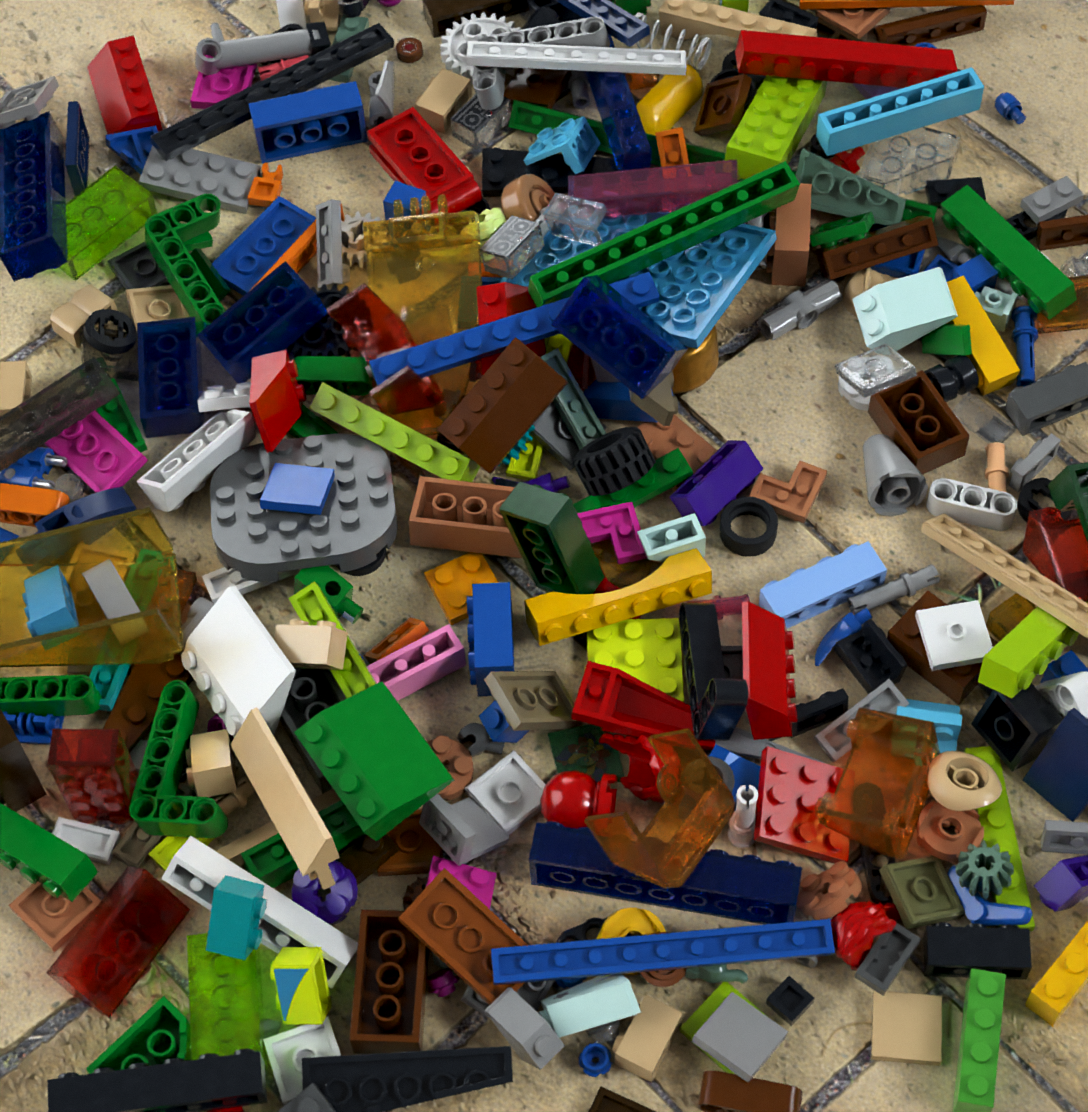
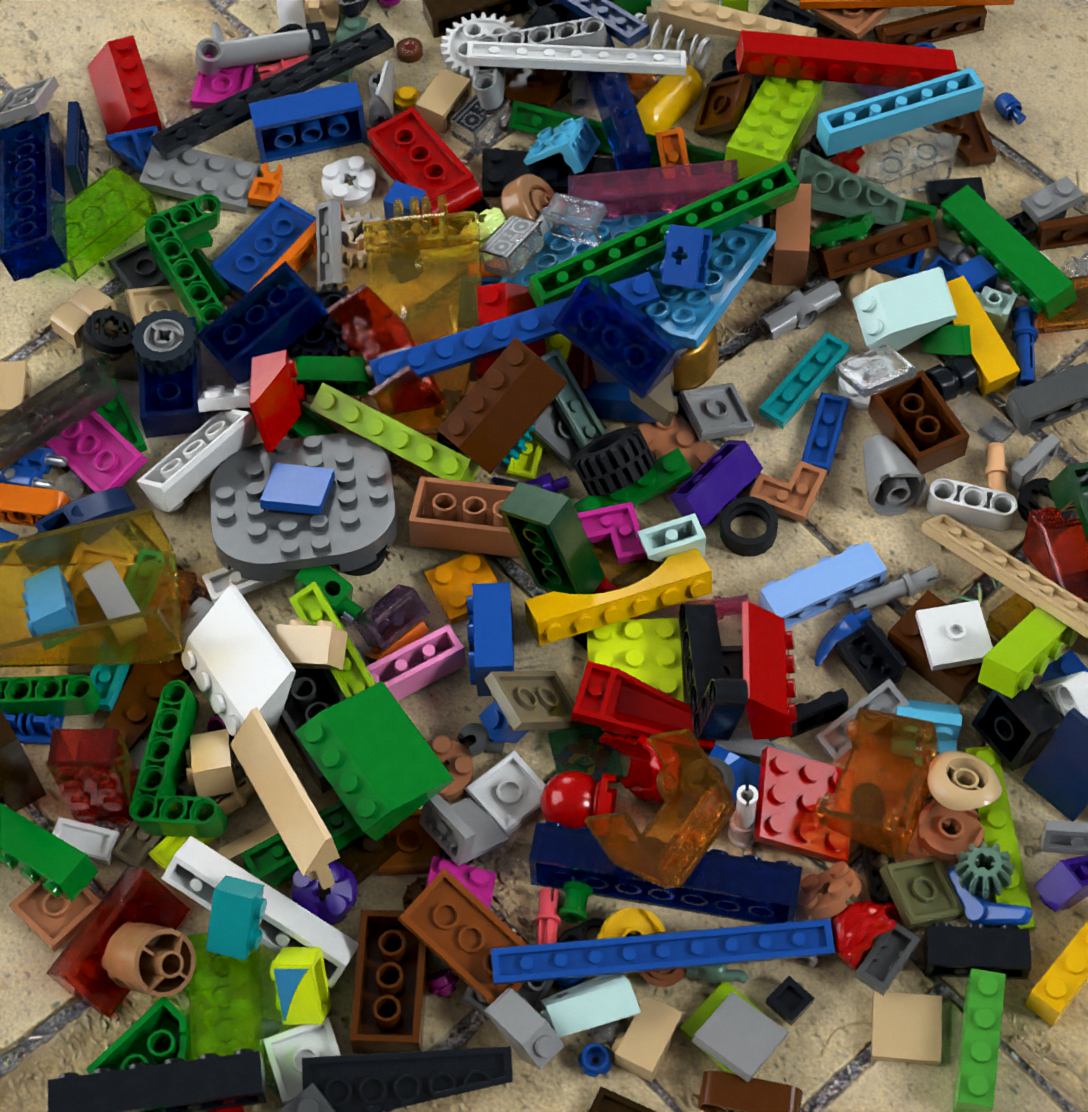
(150, 959): none -> medium nougat cylinder
(156, 352): none -> black wheel
(349, 169): none -> white plate
(391, 617): none -> clear purple brick
(405, 97): none -> yellow plate
(547, 916): none -> coral axle
(575, 902): none -> green bush
(695, 243): none -> blue brick
(716, 411): none -> light grey tile
(804, 380): none -> teal plate
(825, 431): none -> blue tile
(975, 142): none -> reddish brown wing

